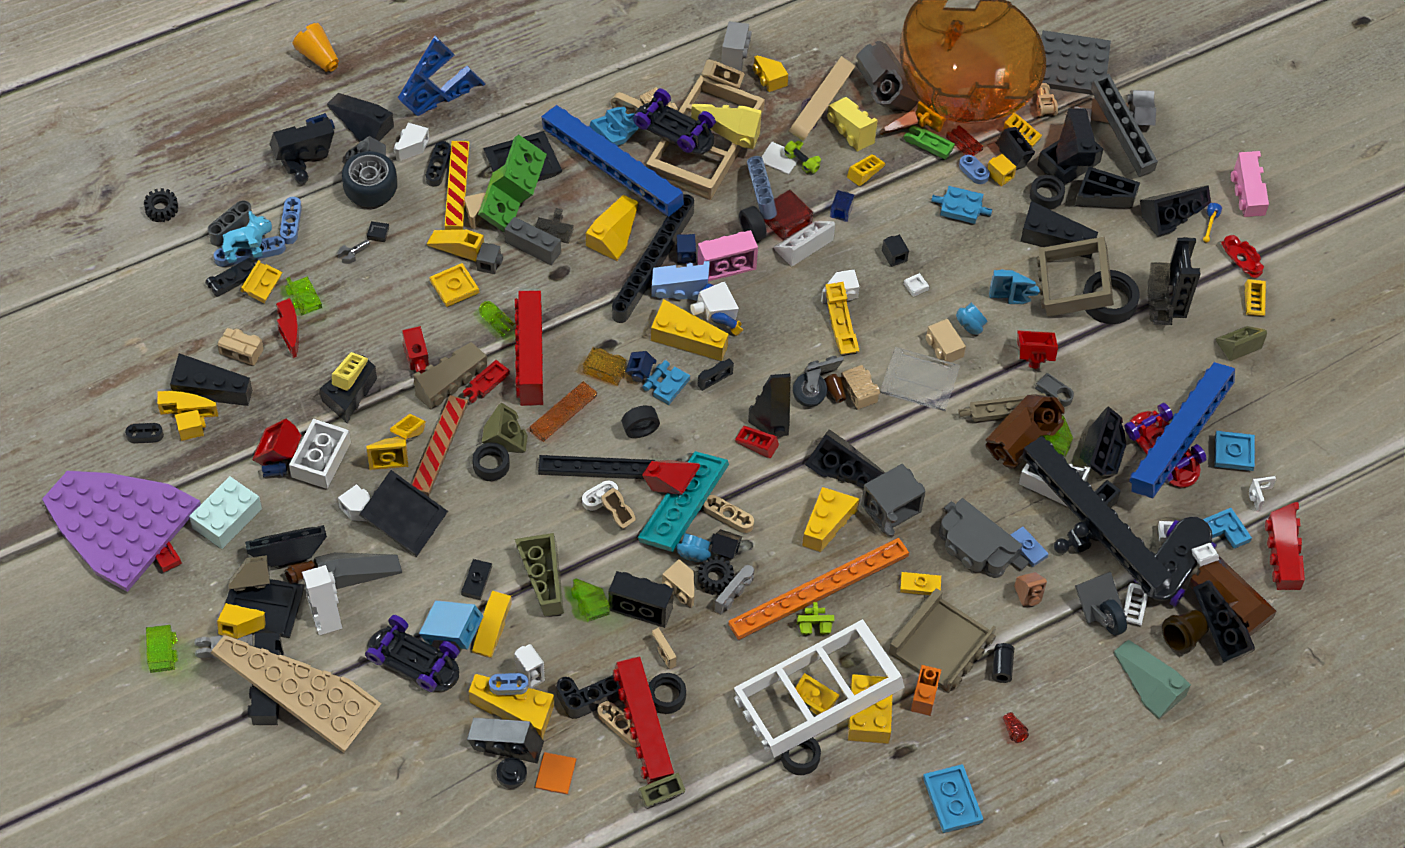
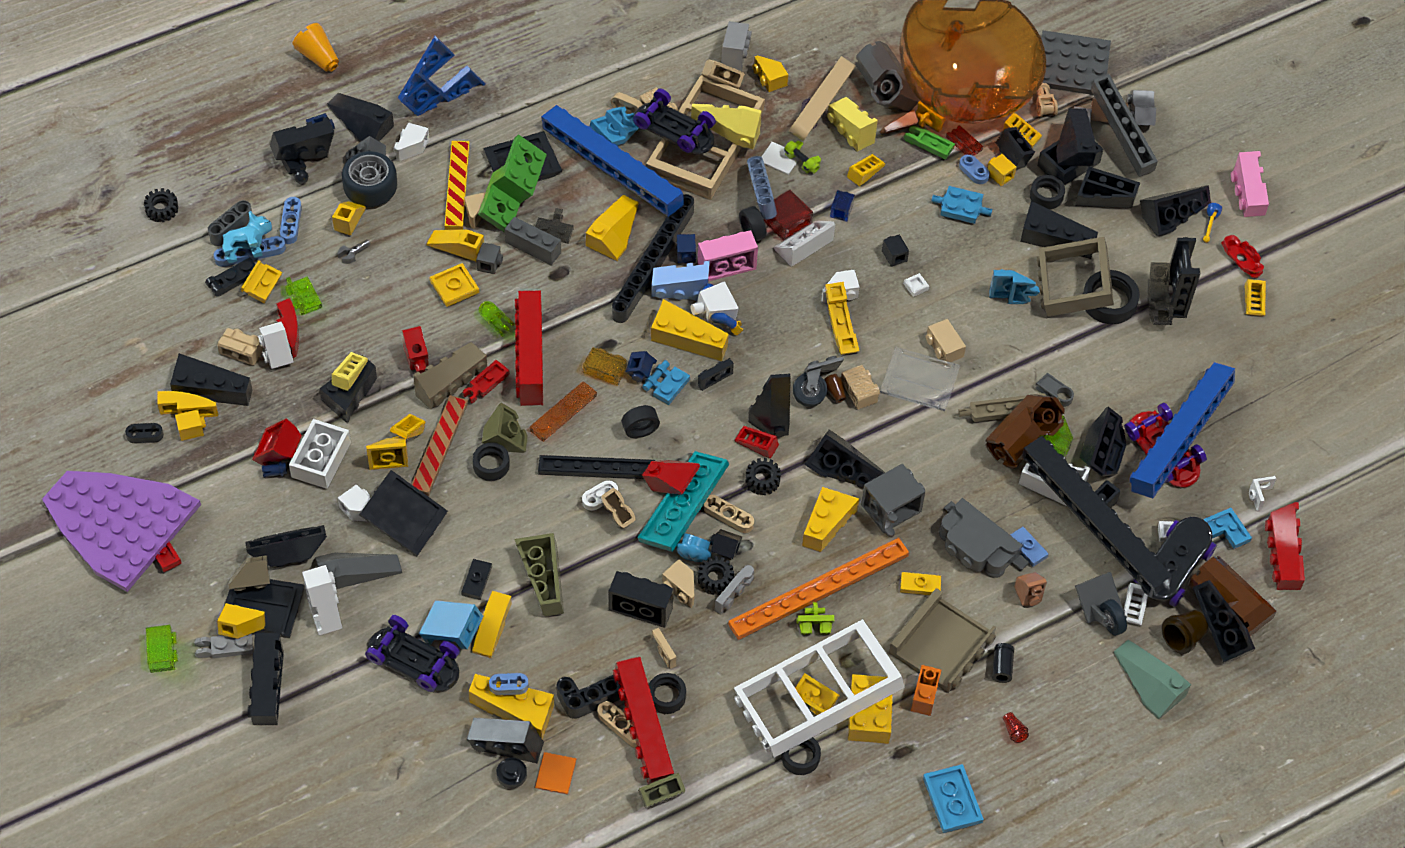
(225, 512): light aqua brick -> none
(276, 345): none -> white brick
(294, 572): reddish brown cone -> none
(319, 699): tan wing -> none
(347, 217): none -> yellow slope
(378, 231): black tile -> none
(439, 170): black beam -> none
(530, 664): white brick -> none
(591, 600): clear neon green slope -> none
(759, 485): none -> black tyre
(971, 319): dark azure piece -> none
(1037, 347): red brick -> none
(1078, 537): black piece -> none
(1205, 554): white tile -> none
(1234, 450): dark azure plate -> none
(1242, 341): olive slope -> none

